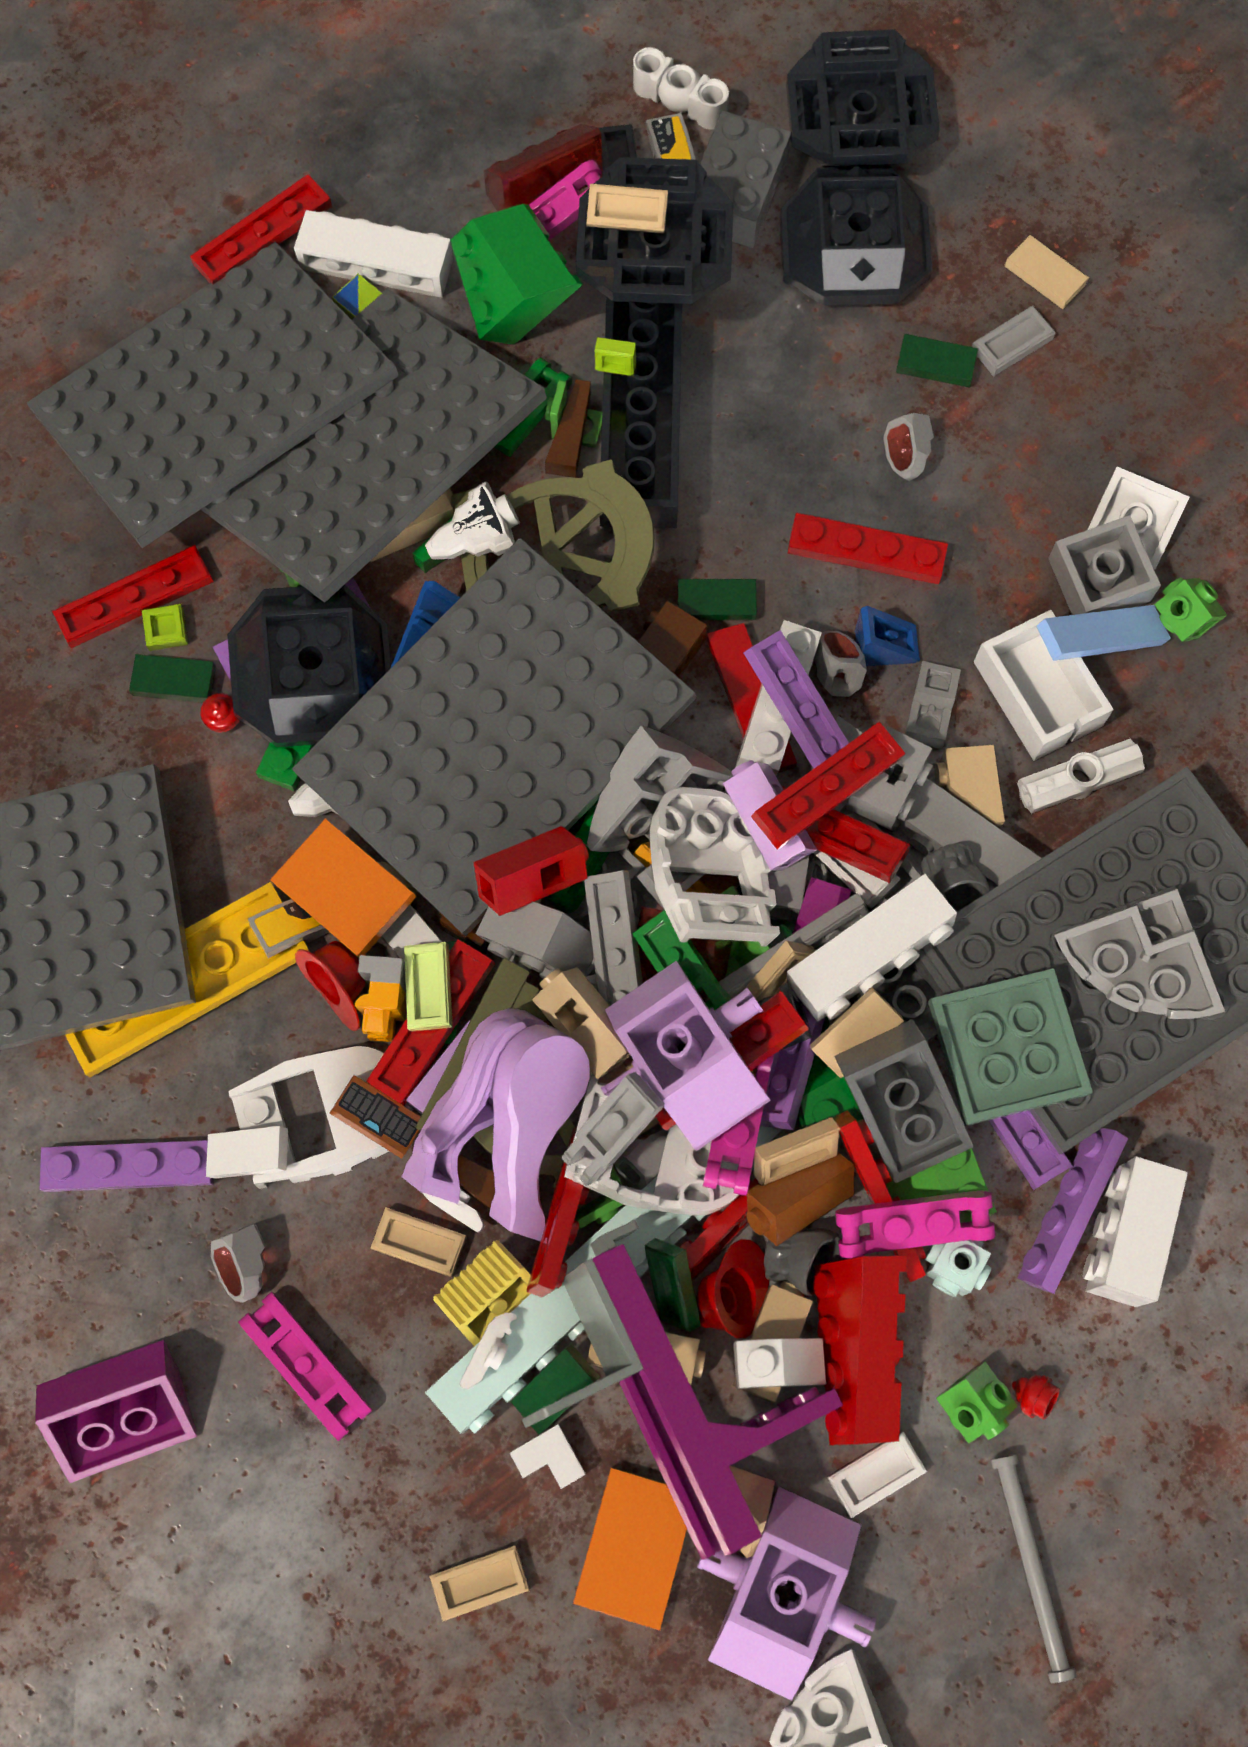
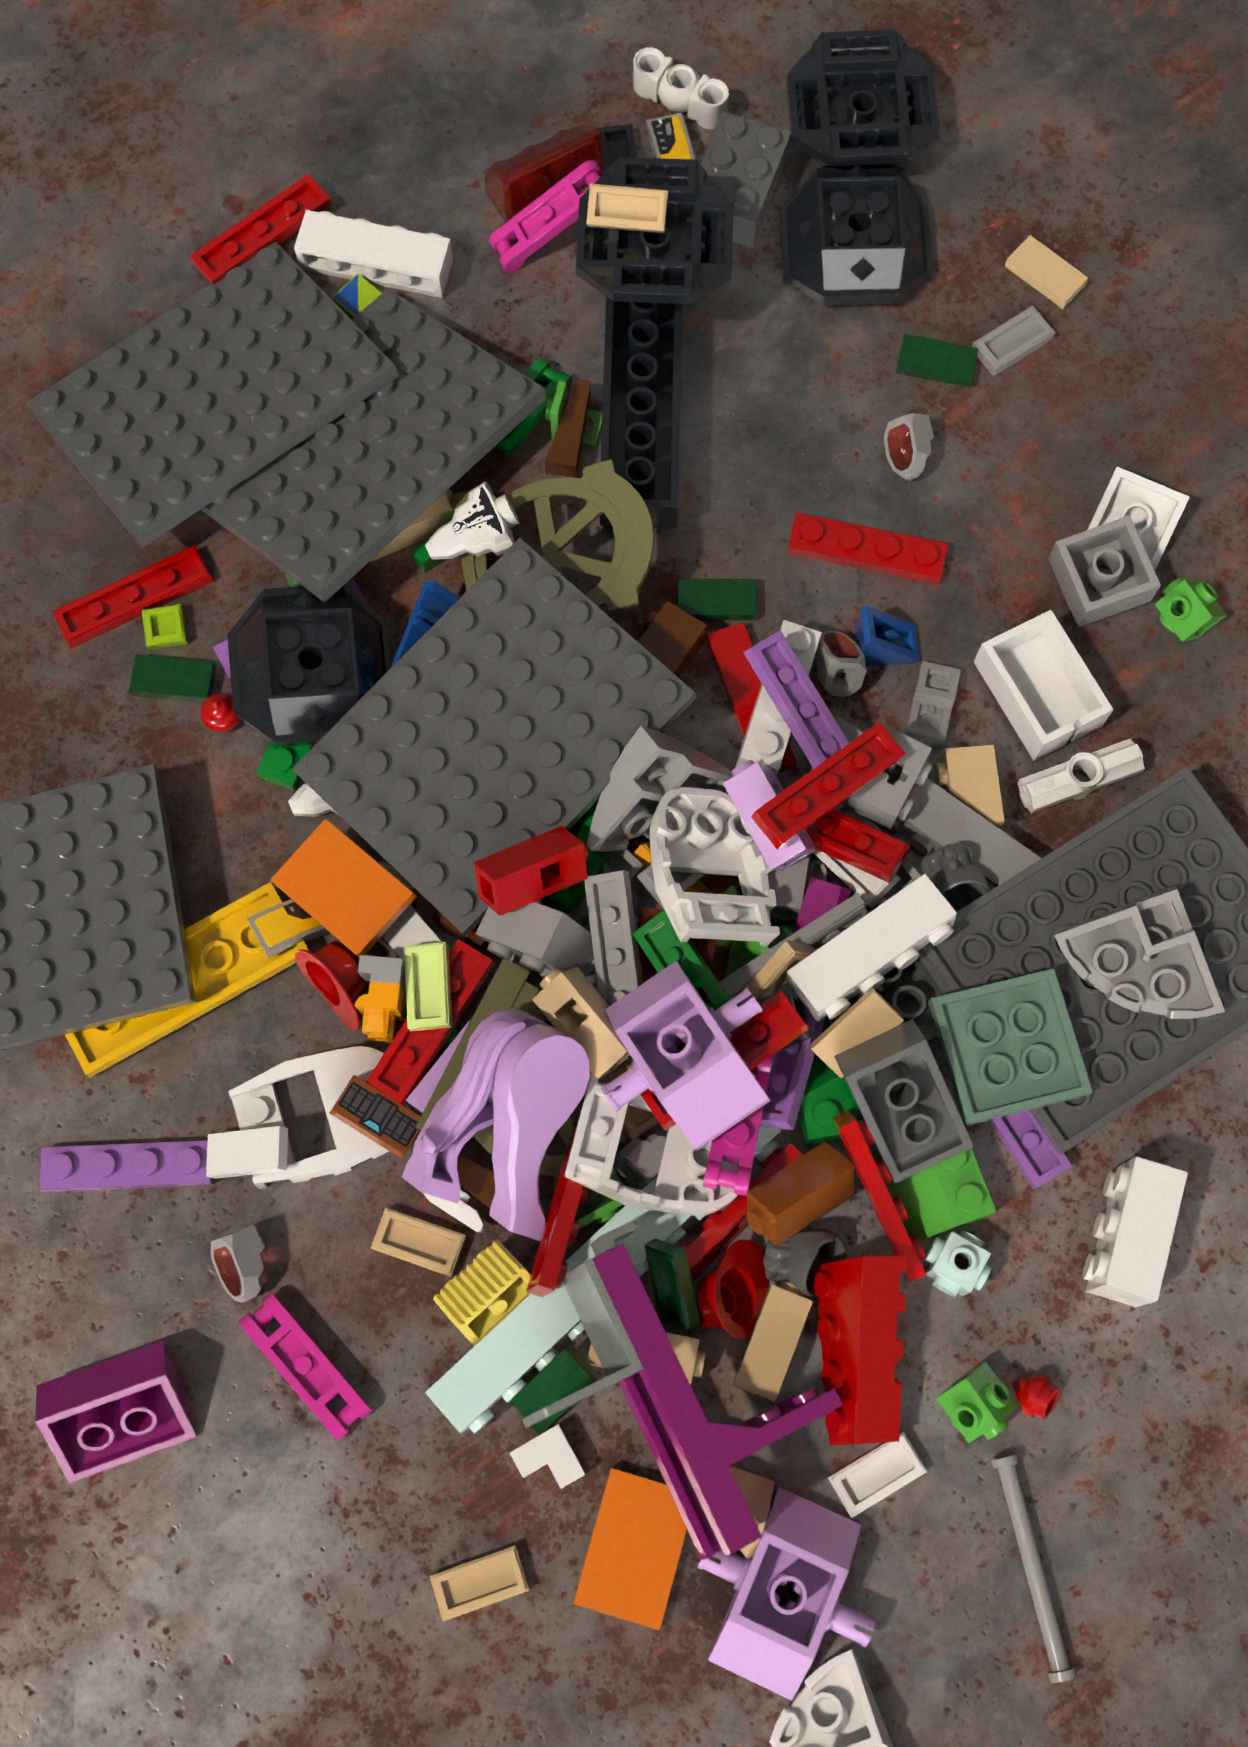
(489, 1350): white piece -> none
(510, 273): green wedge -> none
(614, 1126): light grey hinge -> none
(615, 356): lime tile -> none
(779, 1363): white slope -> none
(796, 1151): tan tile -> none
(915, 1223): dark pink plate -> none
(1072, 1209): medium lavender plate -> none
(1102, 632): light blue tile -> none

